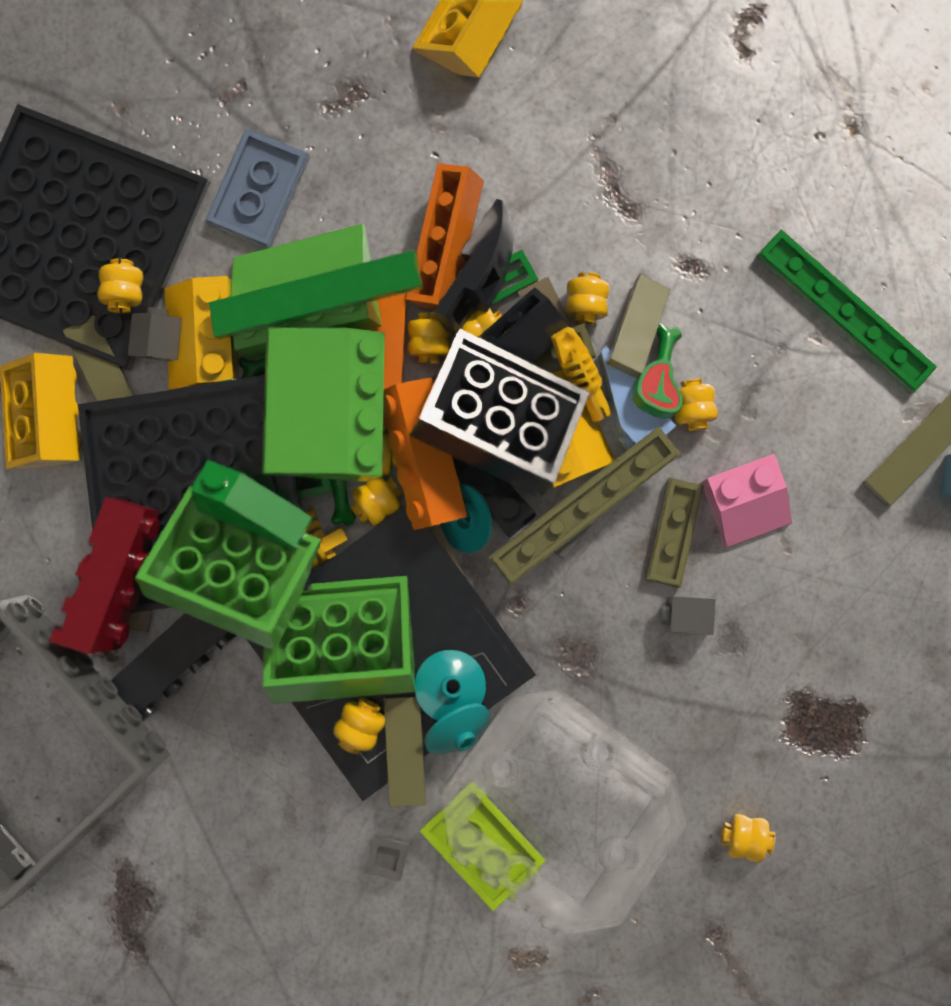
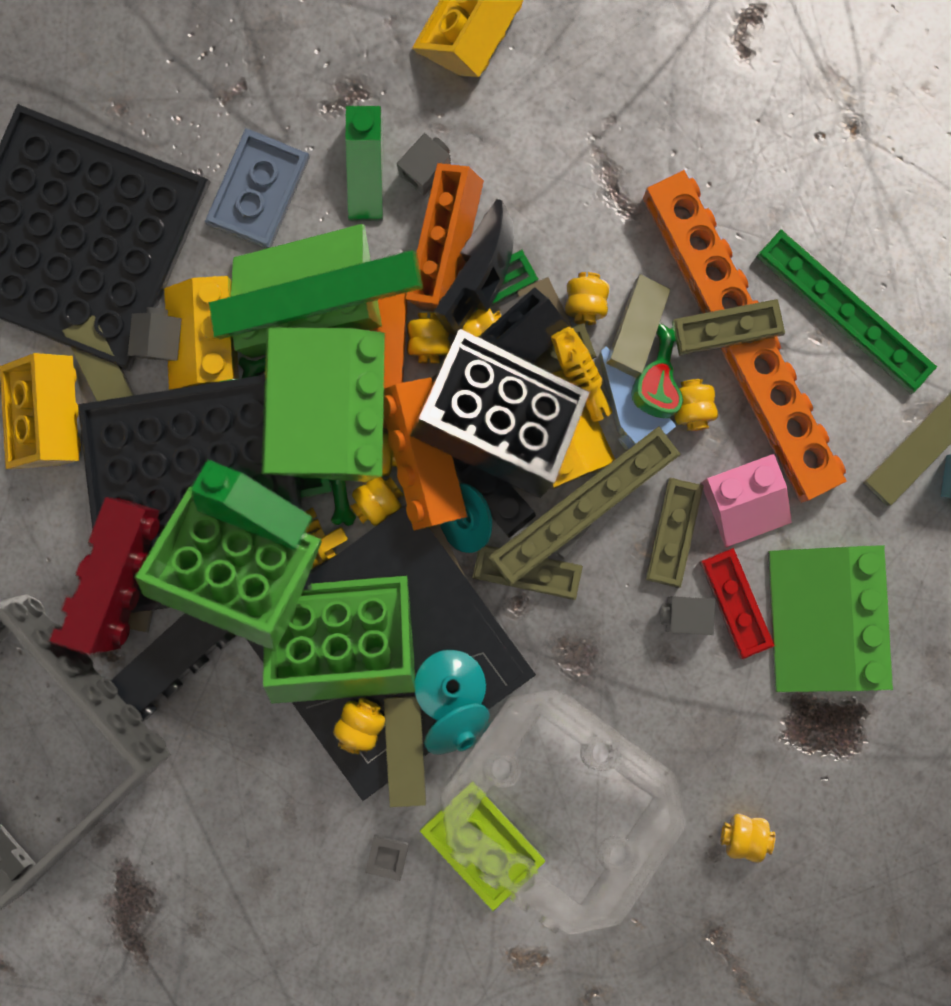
(120, 285): yellow piece -> none
(364, 163): none -> green slope
(420, 162): none -> dark grey brick
(548, 577): none -> olive tile
(728, 327): none -> olive tile
(737, 603): none -> red tile
(757, 387): none -> orange brick
(830, 619): none -> bright green slope

